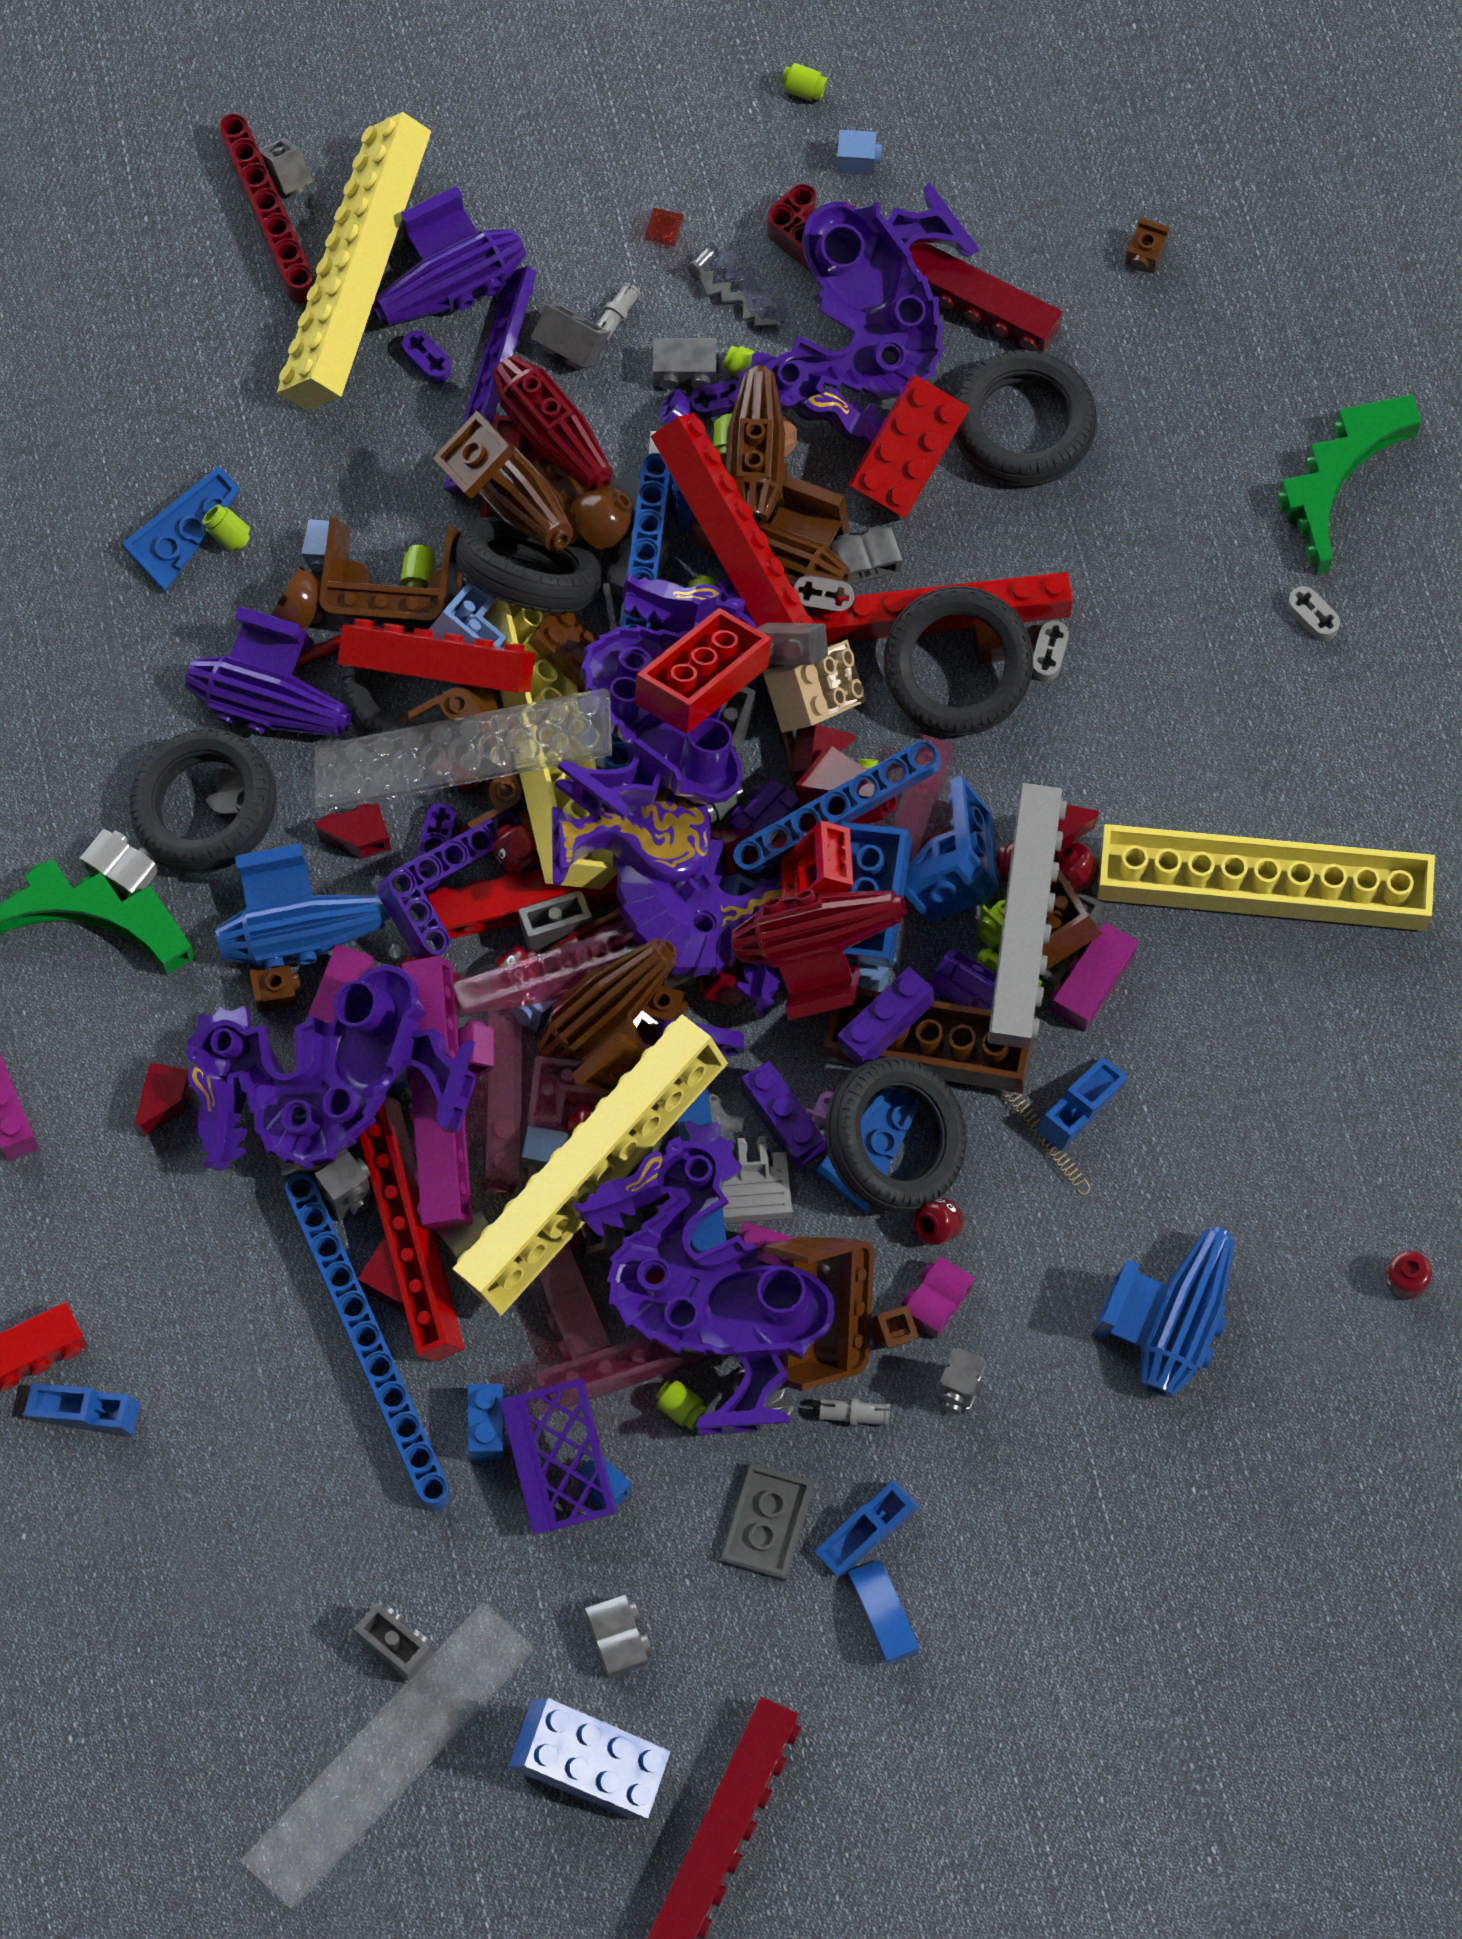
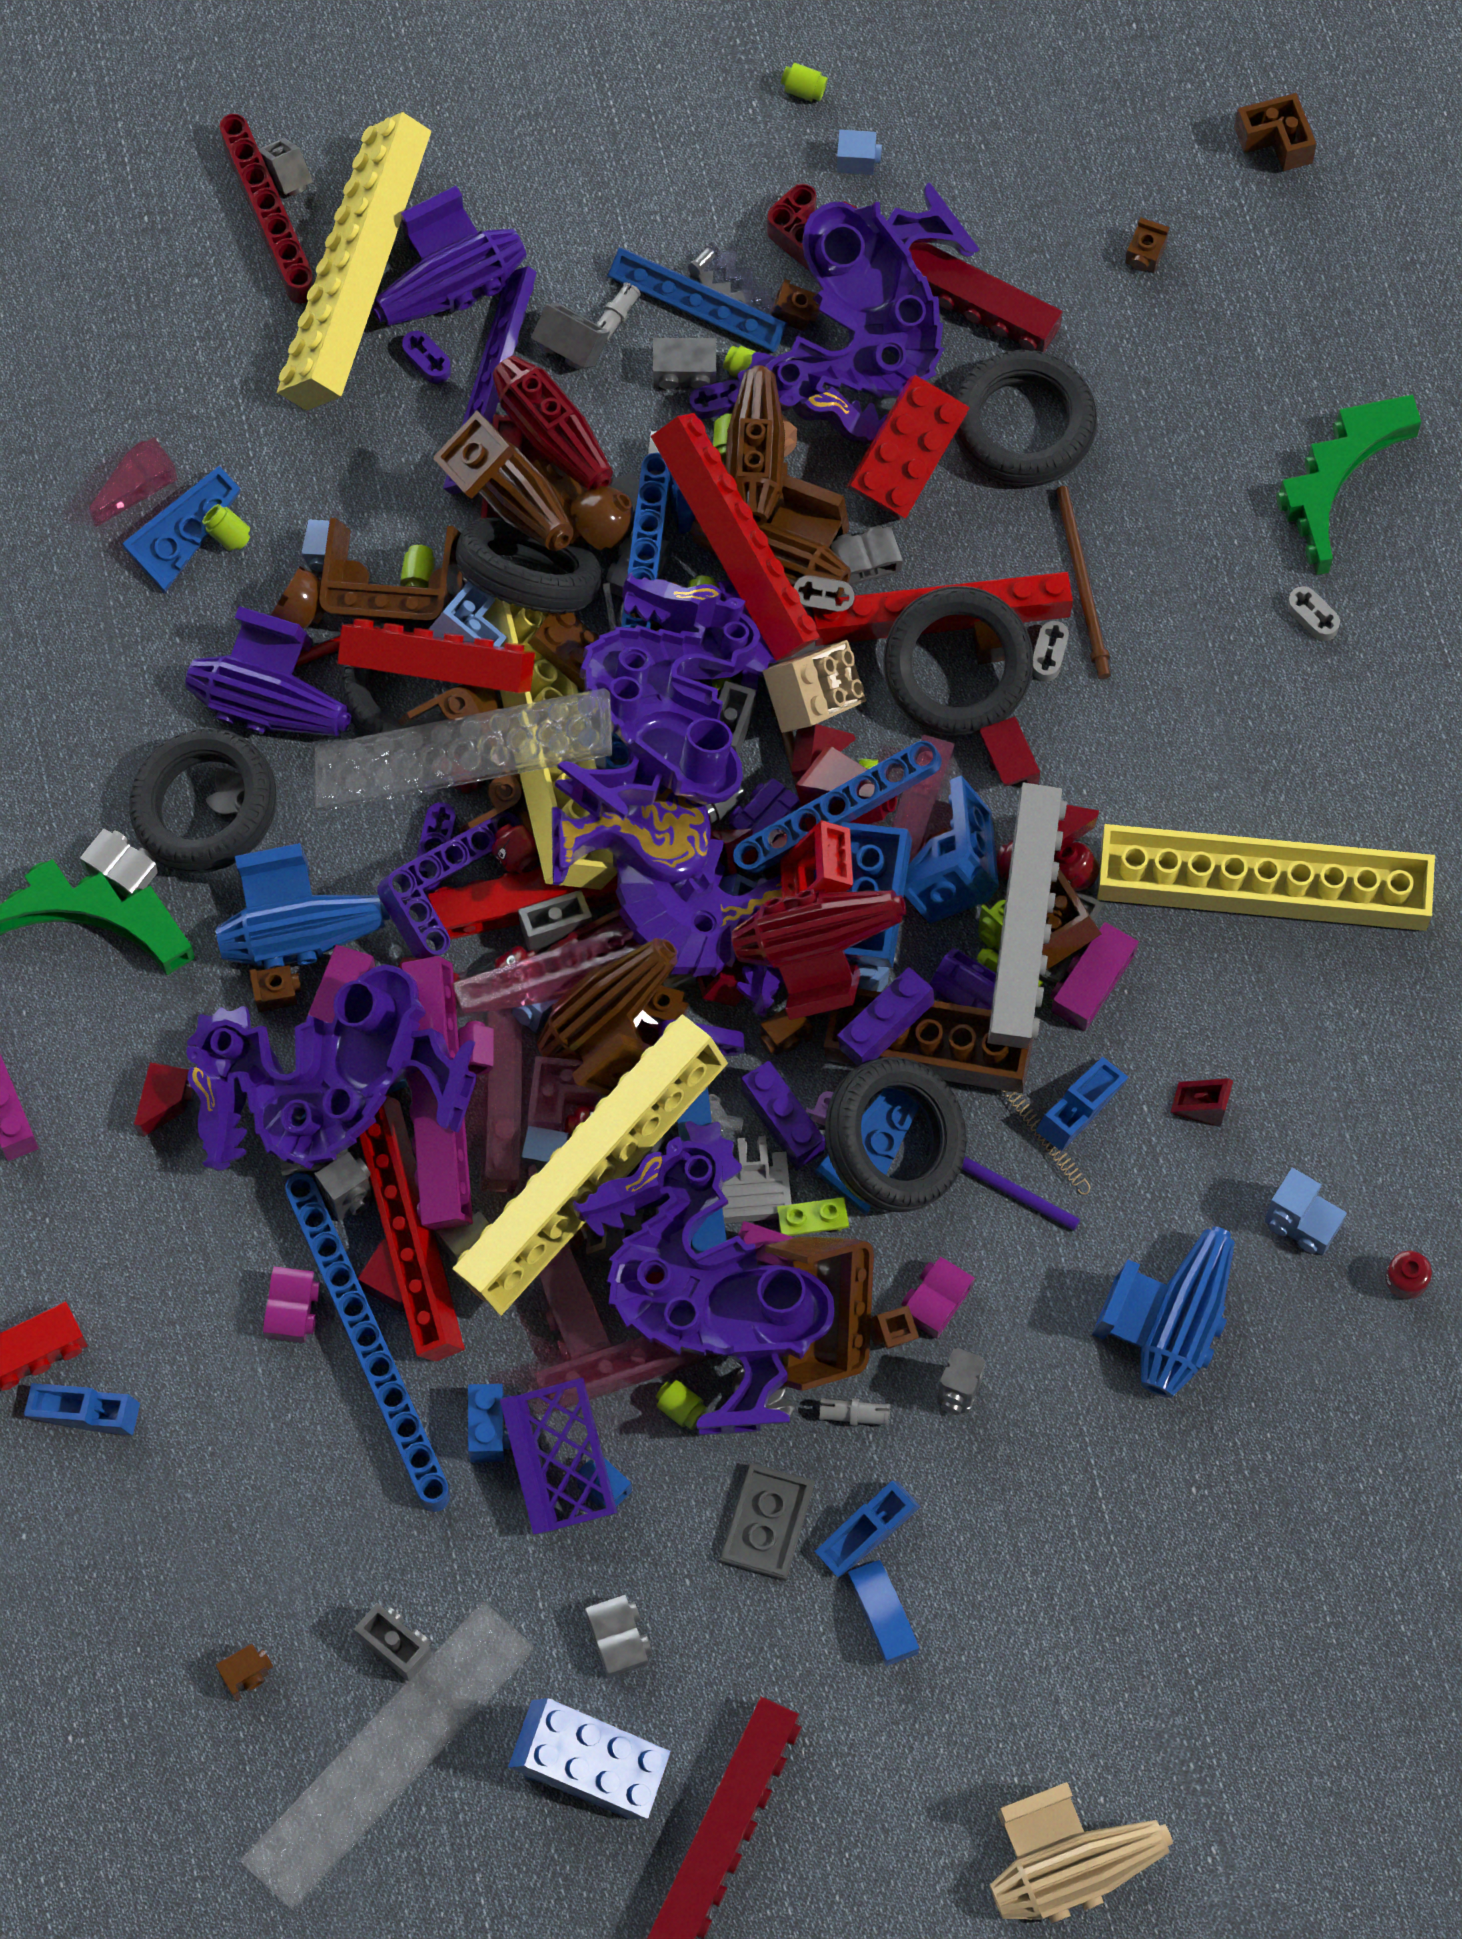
(137, 476): none -> clear pink slope
(244, 1670): none -> reddish brown brick
(290, 1304): none -> magenta brick
(356, 832): dark red slope -> none
(664, 227): clear red plate -> none
(673, 406): dark purple beam -> none
(697, 299): none -> blue tile
(702, 670): red brick -> none
(782, 1034): none -> reddish brown brick
(795, 306): none -> reddish brown brick
(796, 643): flat silver brick -> none
(813, 1217): none -> lime hinge
(938, 1221): dark red head -> none
(1010, 753): none -> dark red panel
(1020, 1194): none -> dark purple bar
(1063, 1864): none -> tan piece
(1099, 654): none -> reddish brown bar
(1202, 1100): none -> dark red slope
(1277, 124): none -> reddish brown brick
(1303, 1214): none -> medium blue brick

